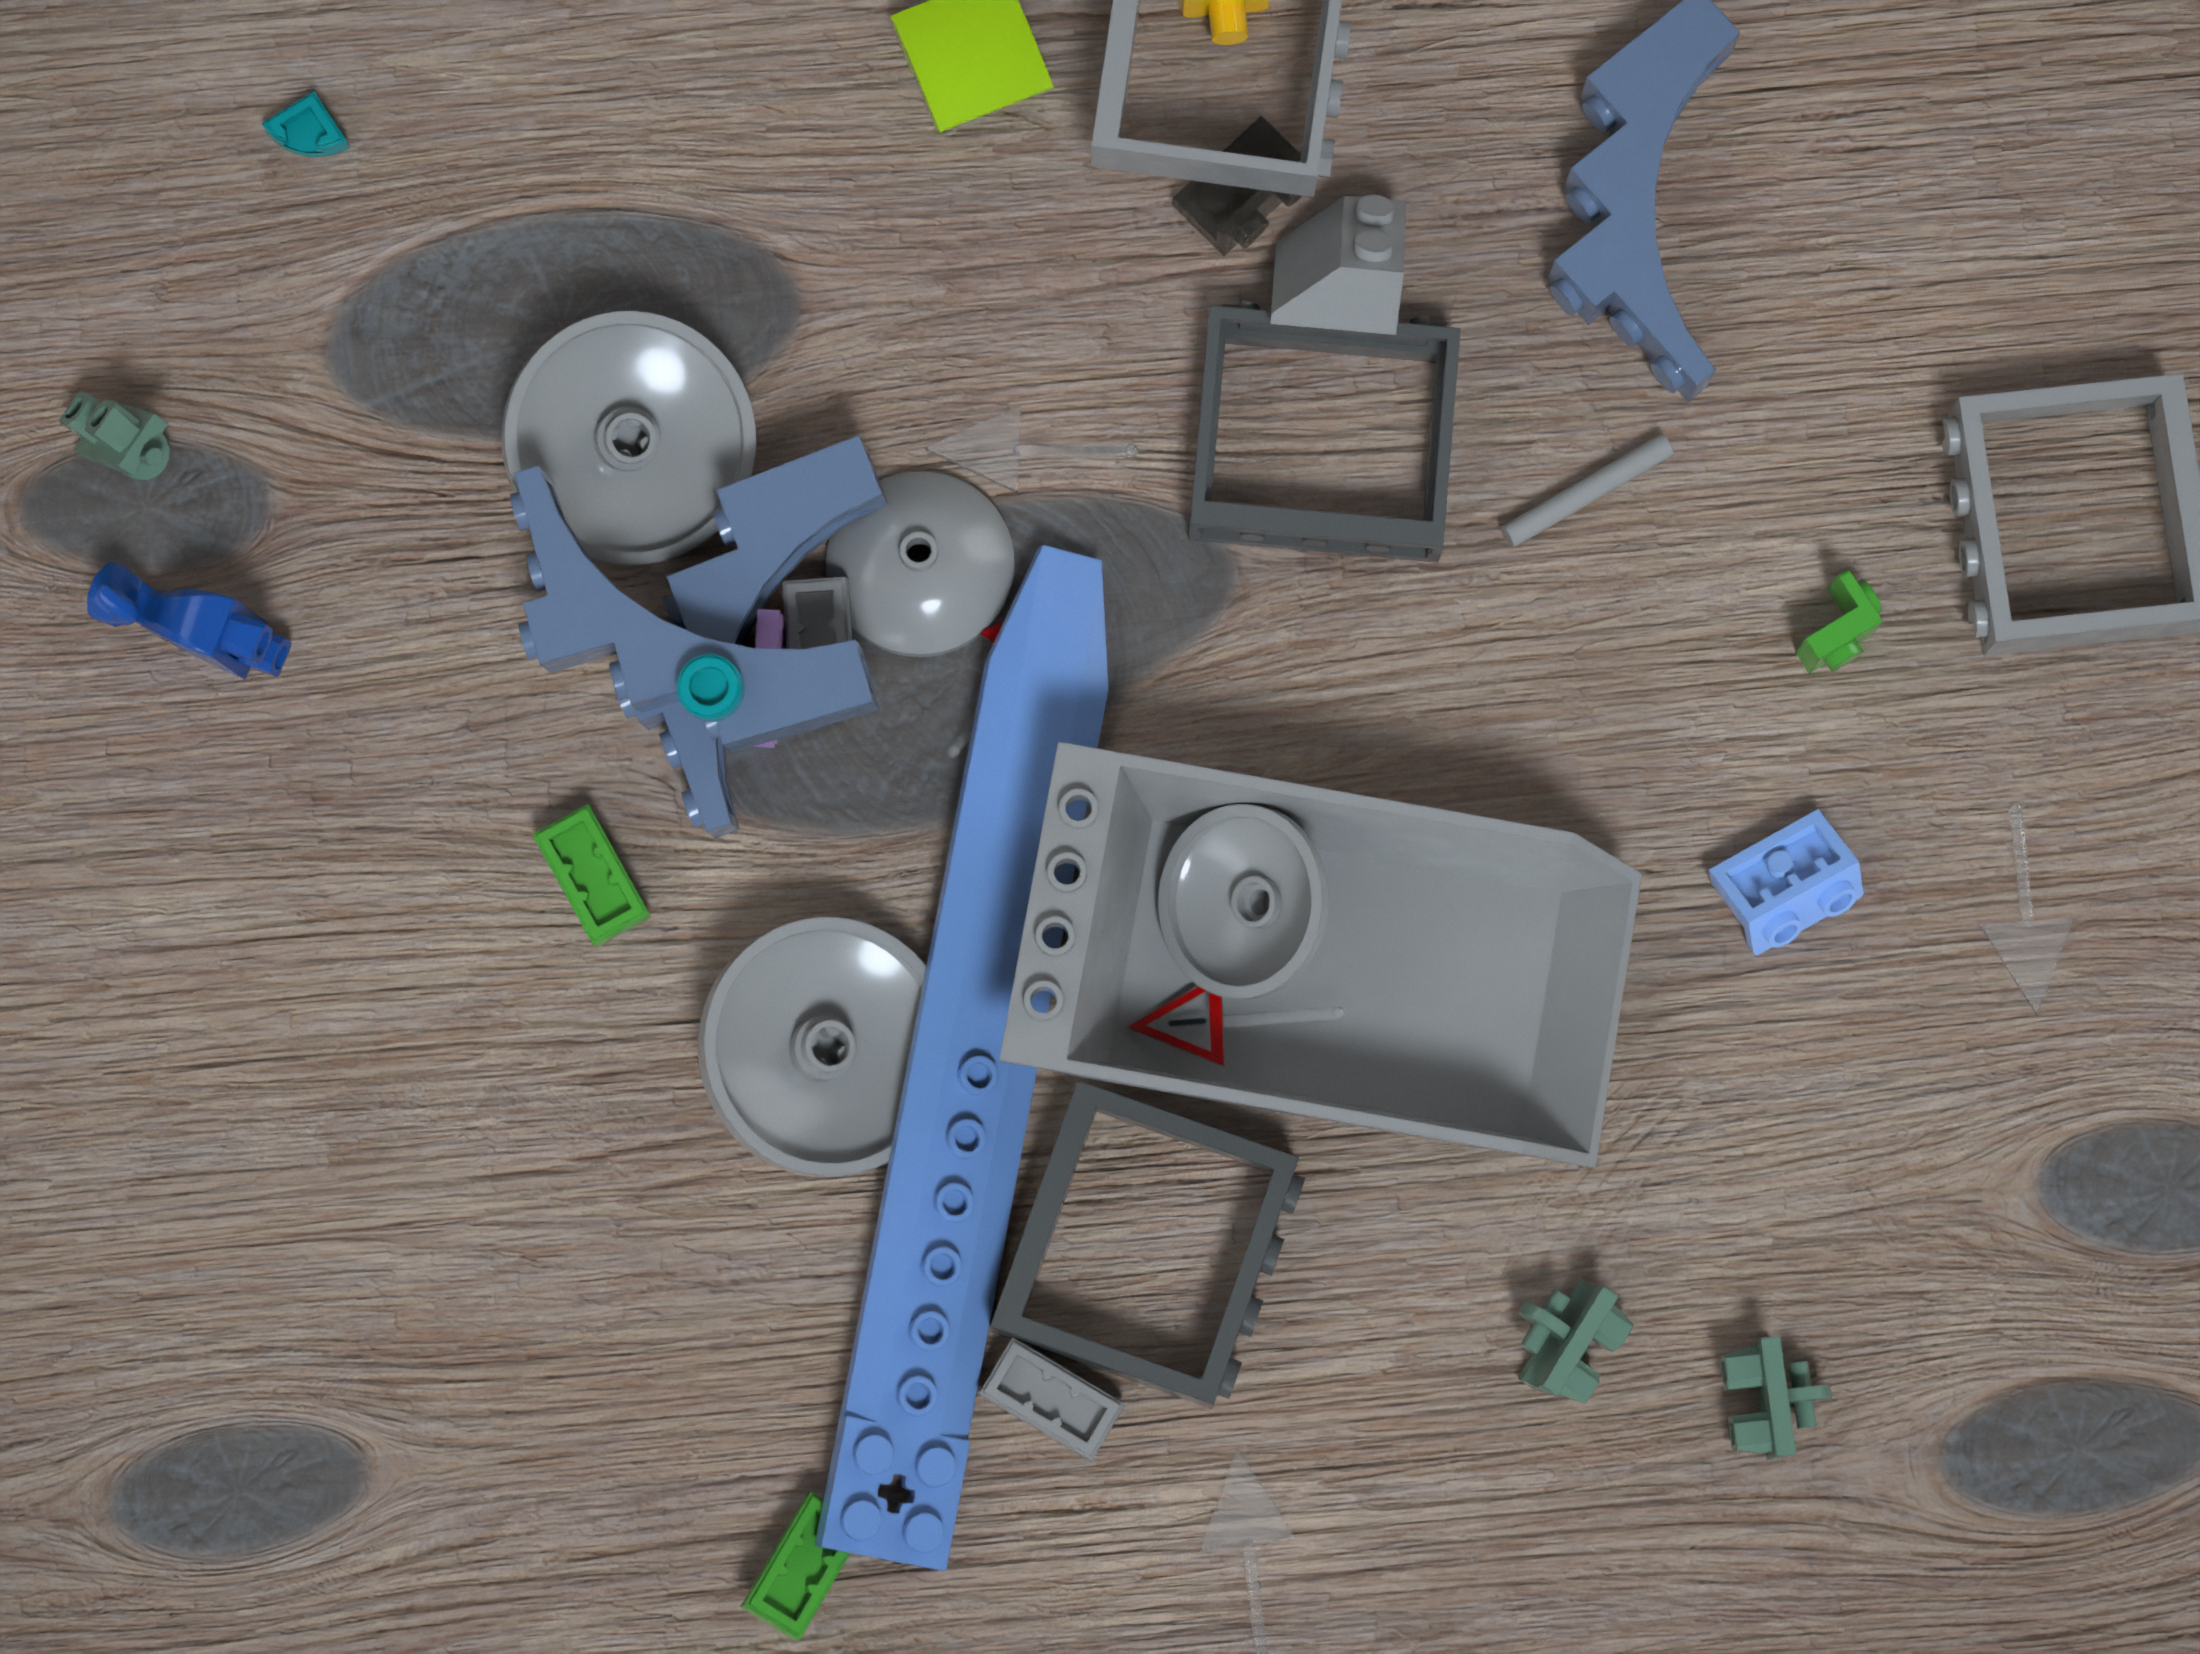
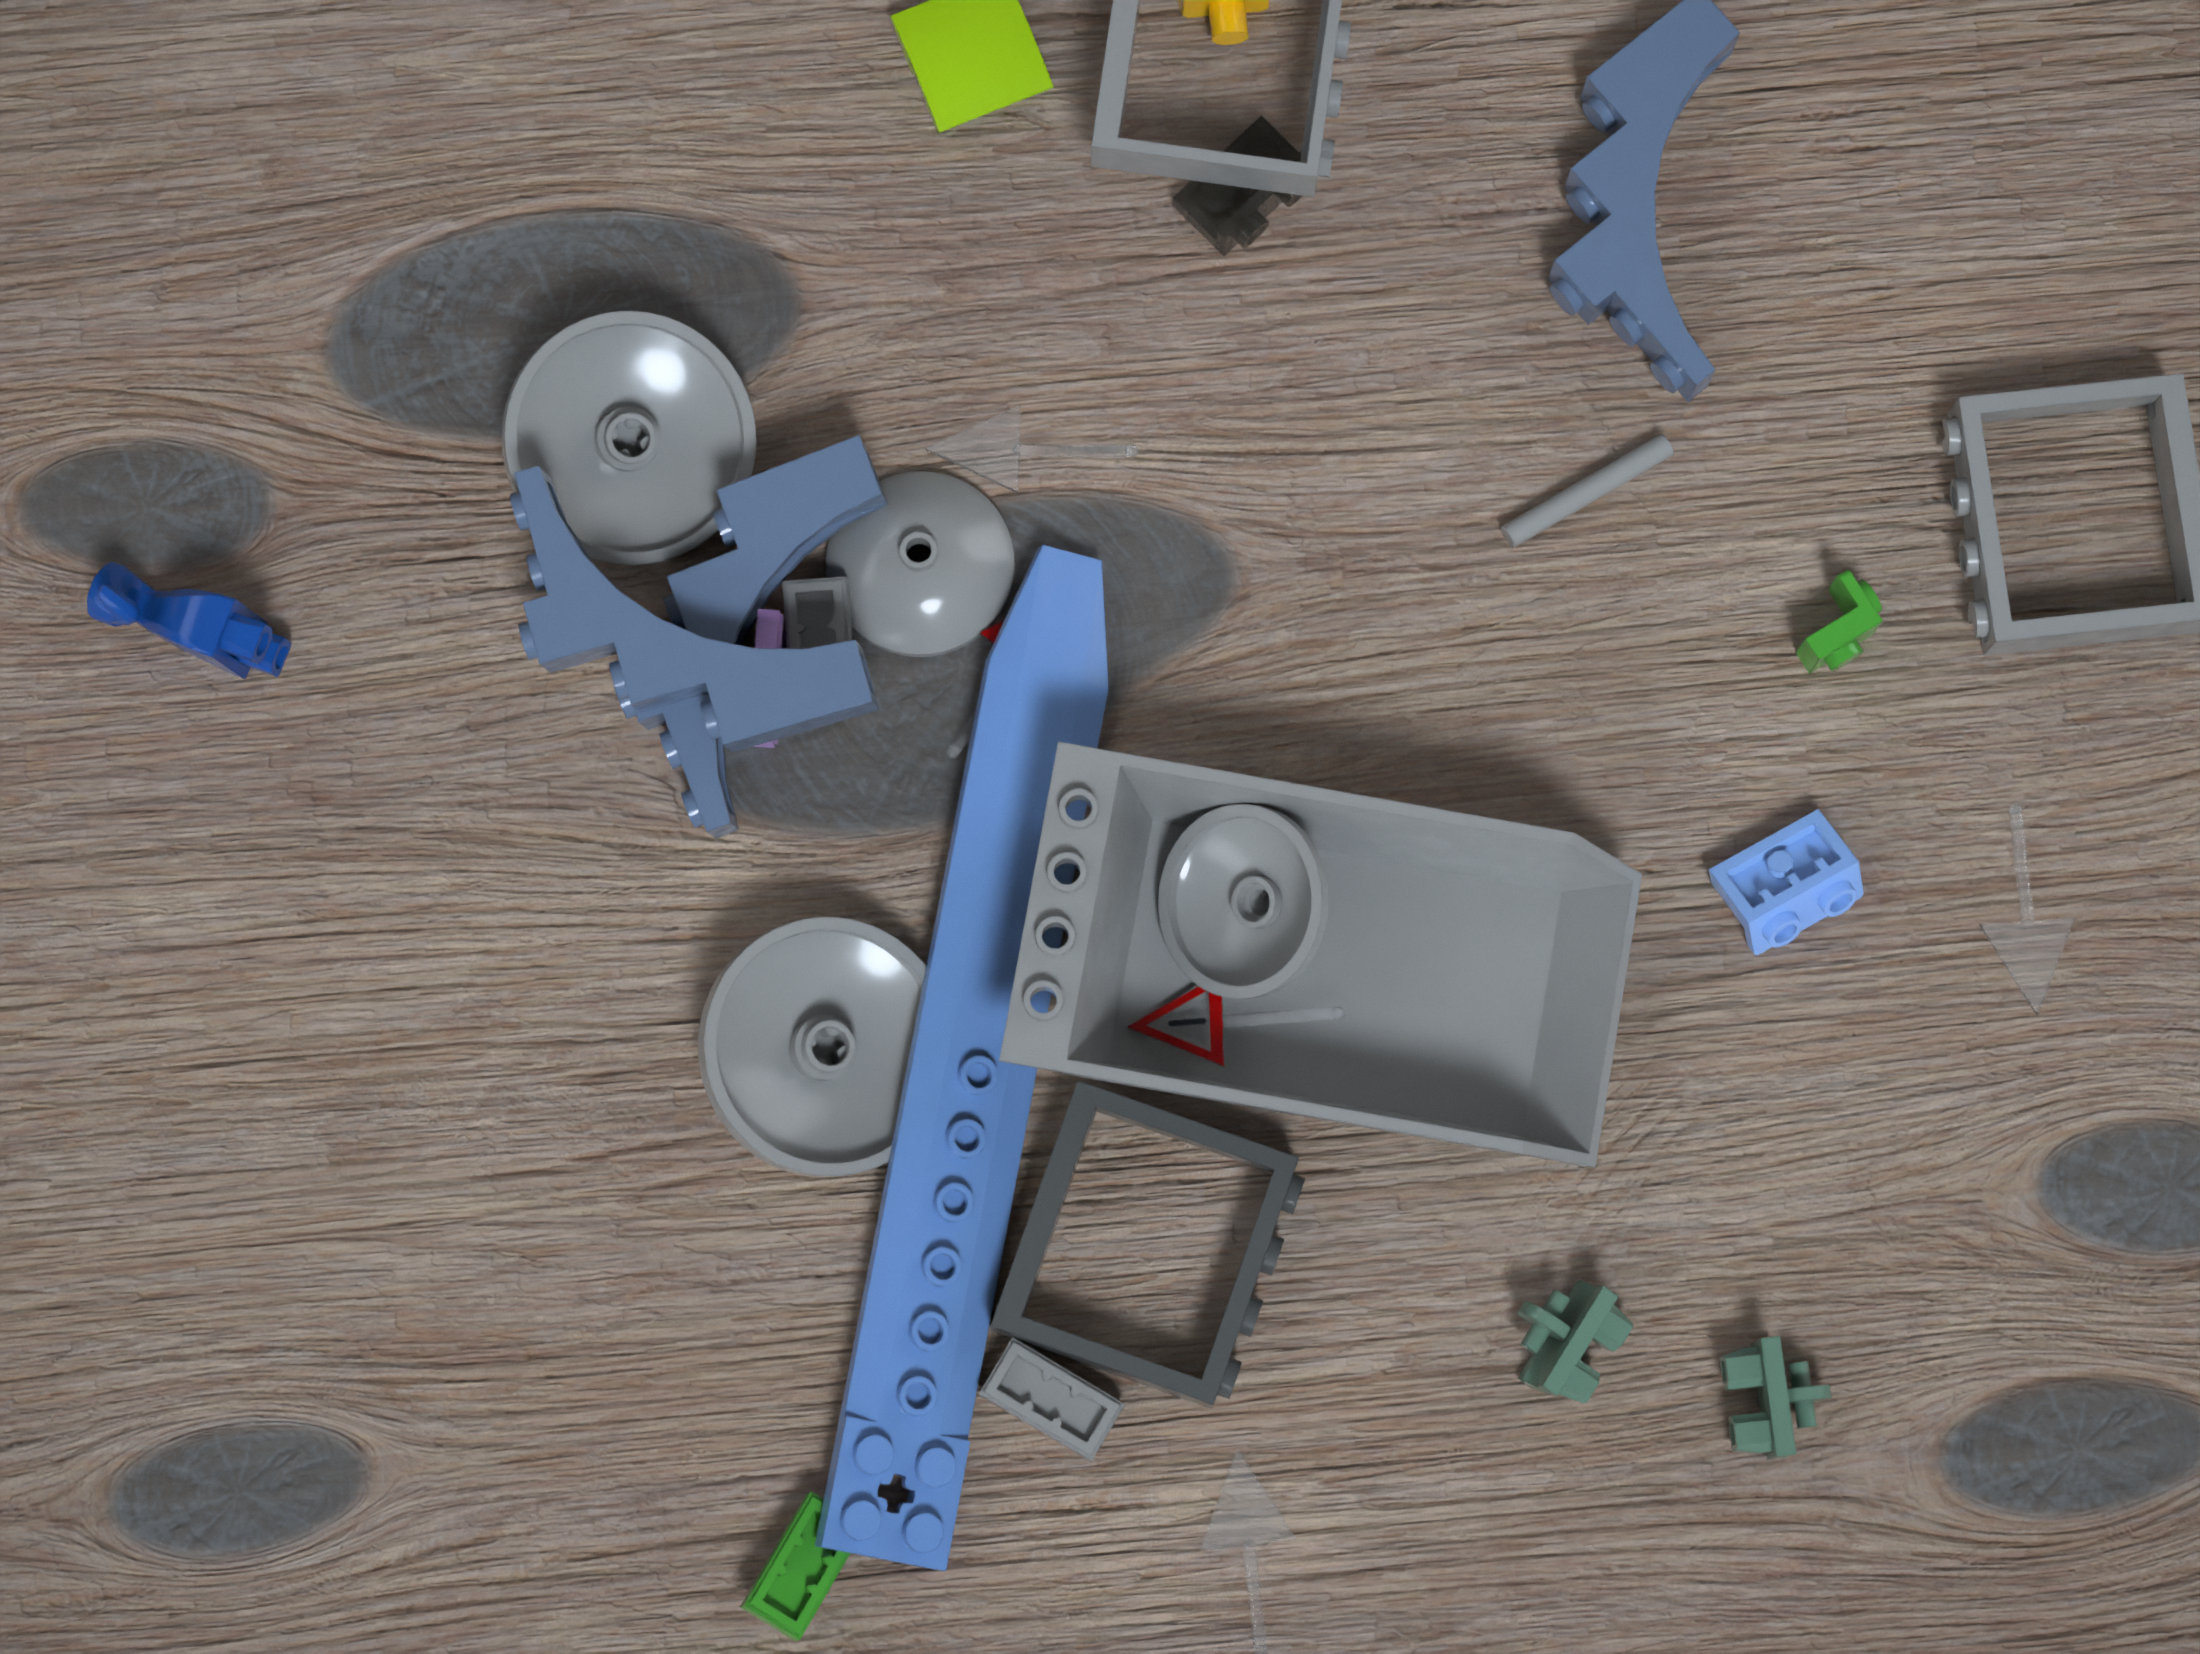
(118, 436): sand green hips -> none
(306, 129): teal tile -> none
(591, 876): bright green plate -> none
(710, 687): teal tile -> none
(1318, 529): dark grey window -> none
(1343, 268): light grey slope -> none

